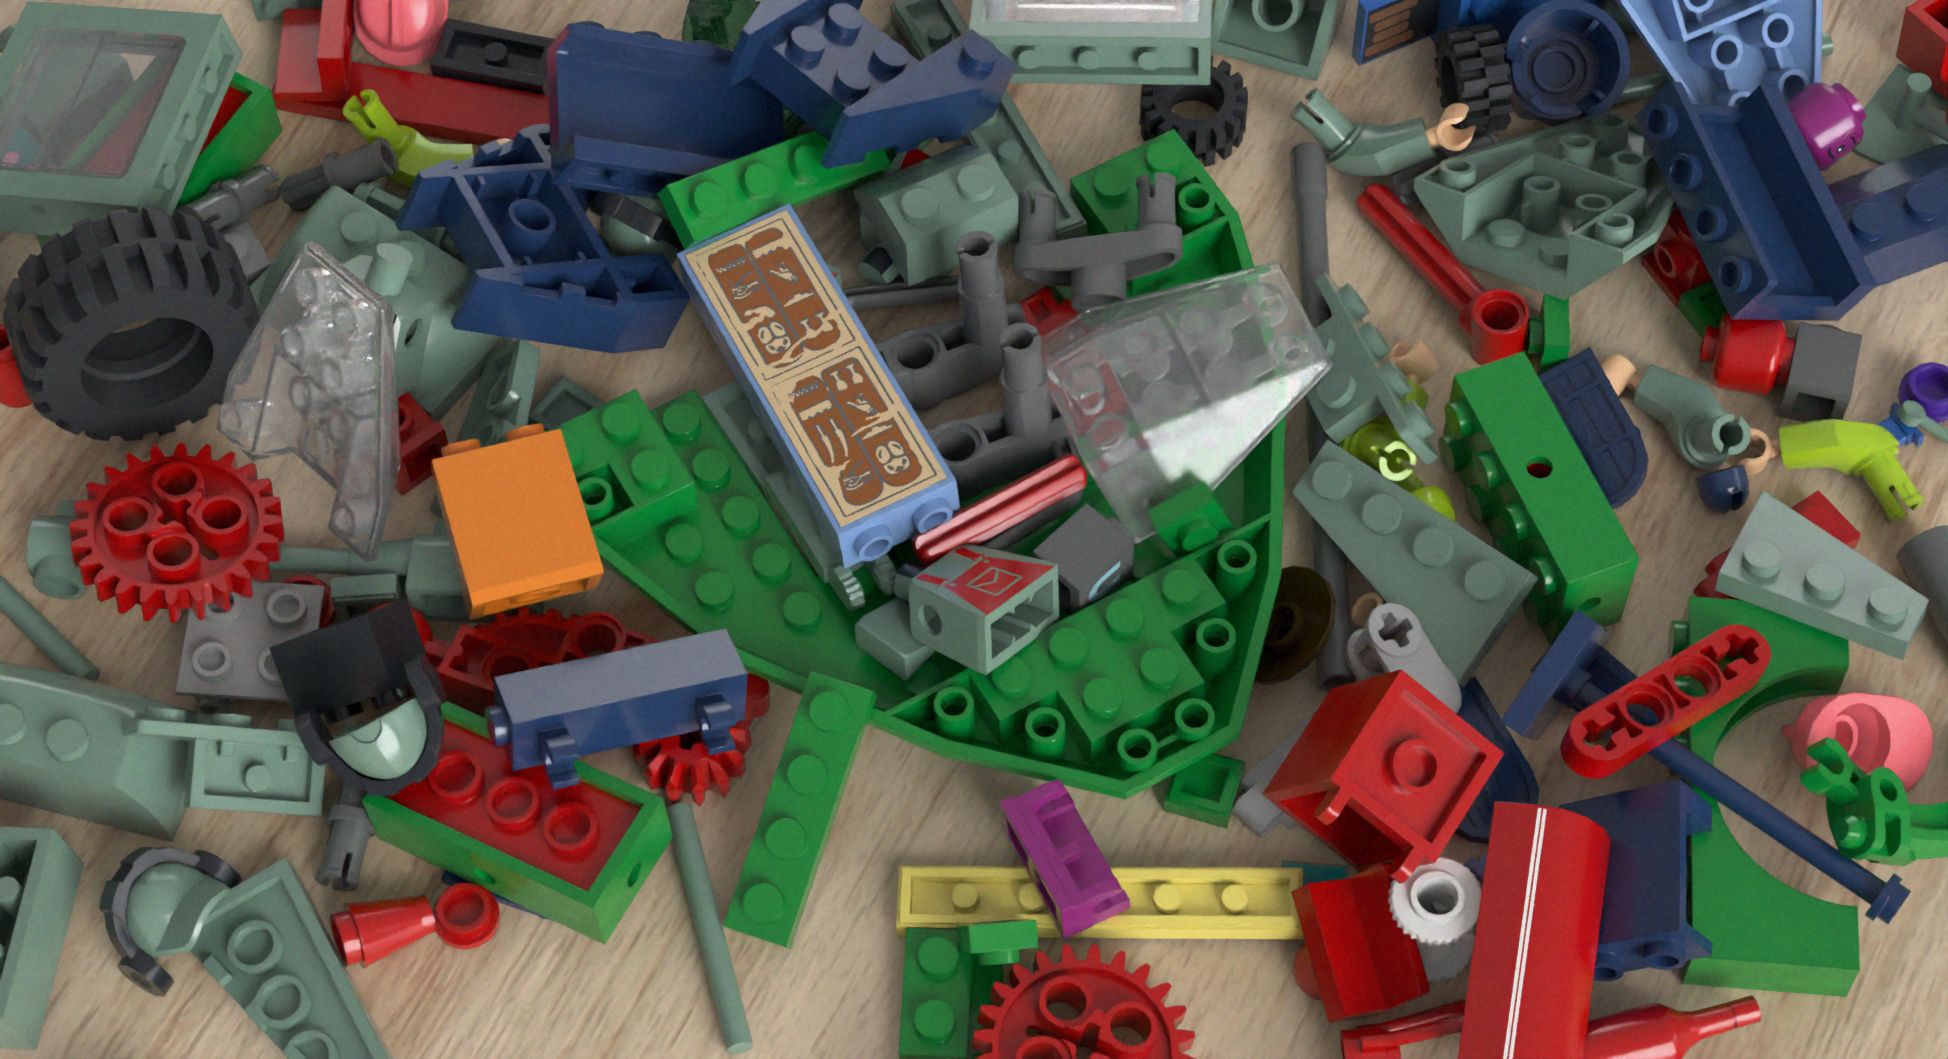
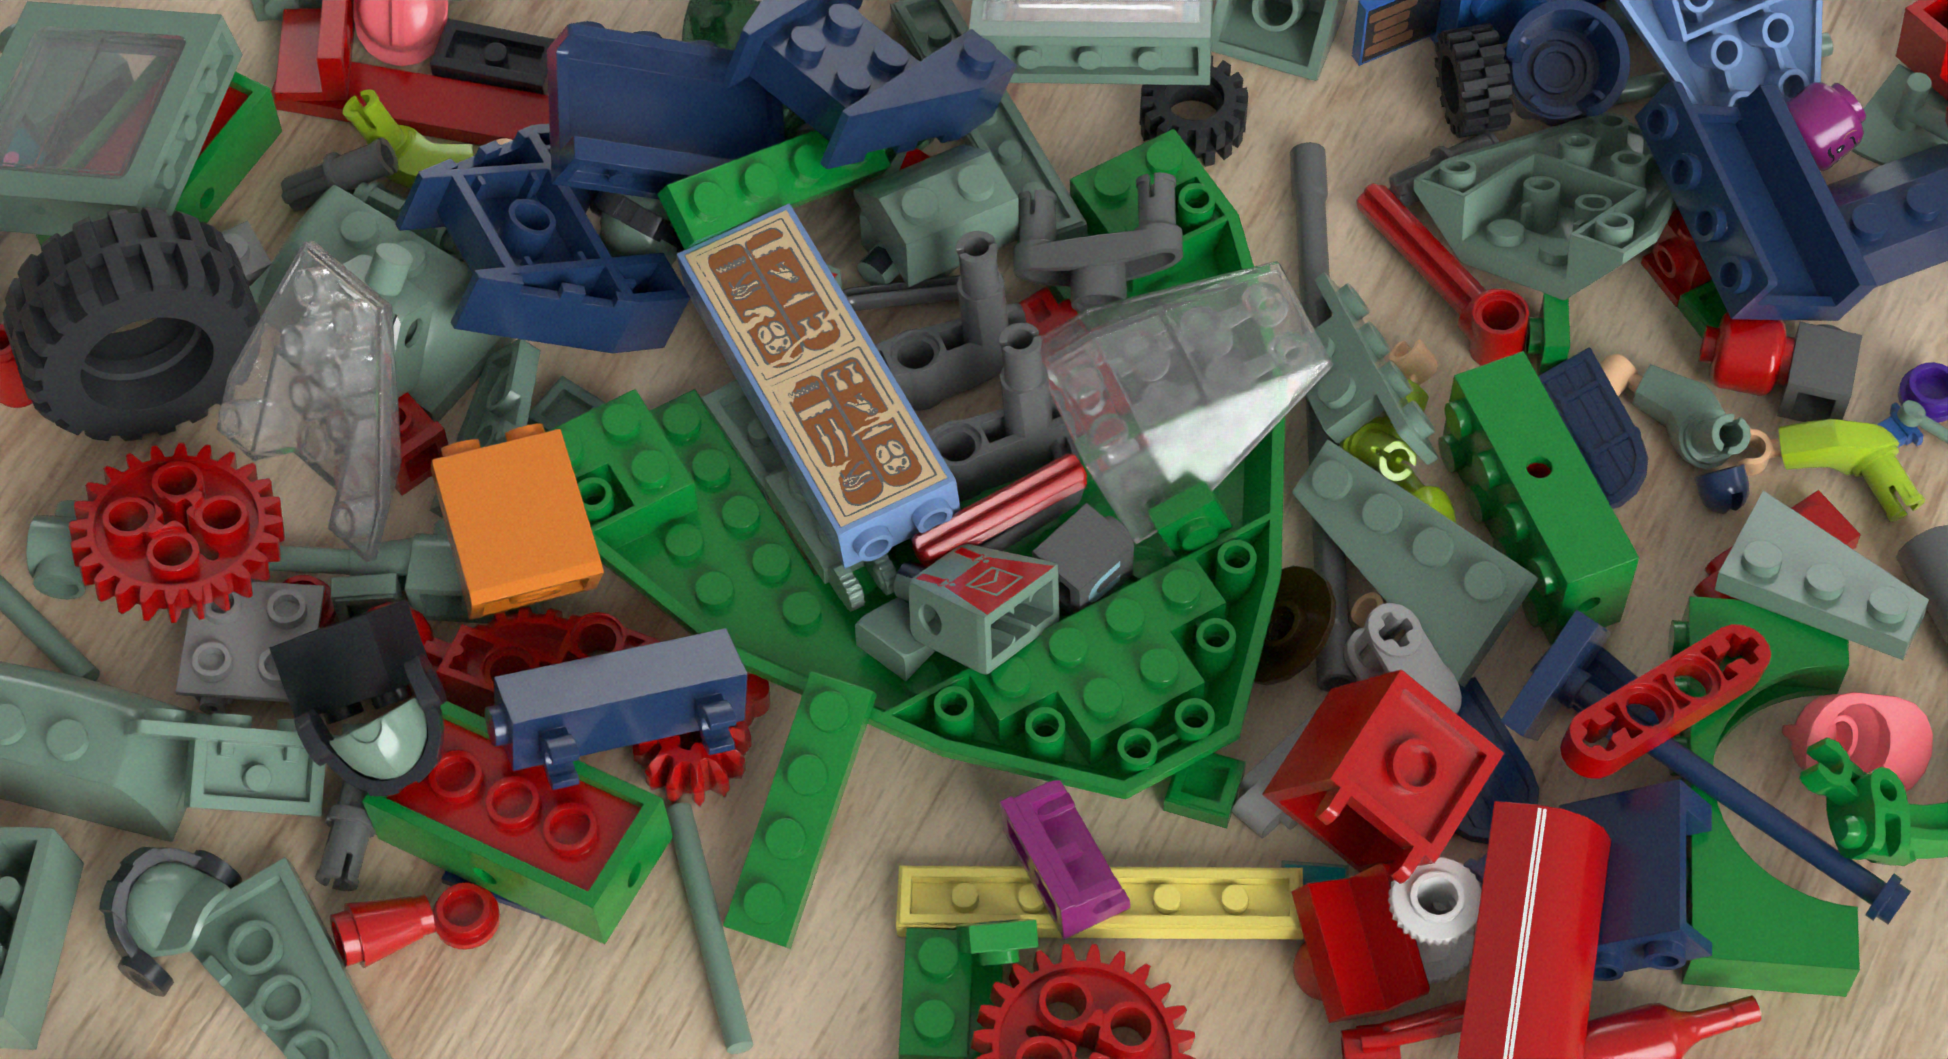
(232, 201): dark grey pin -> none
(1374, 149): sand green arm -> none

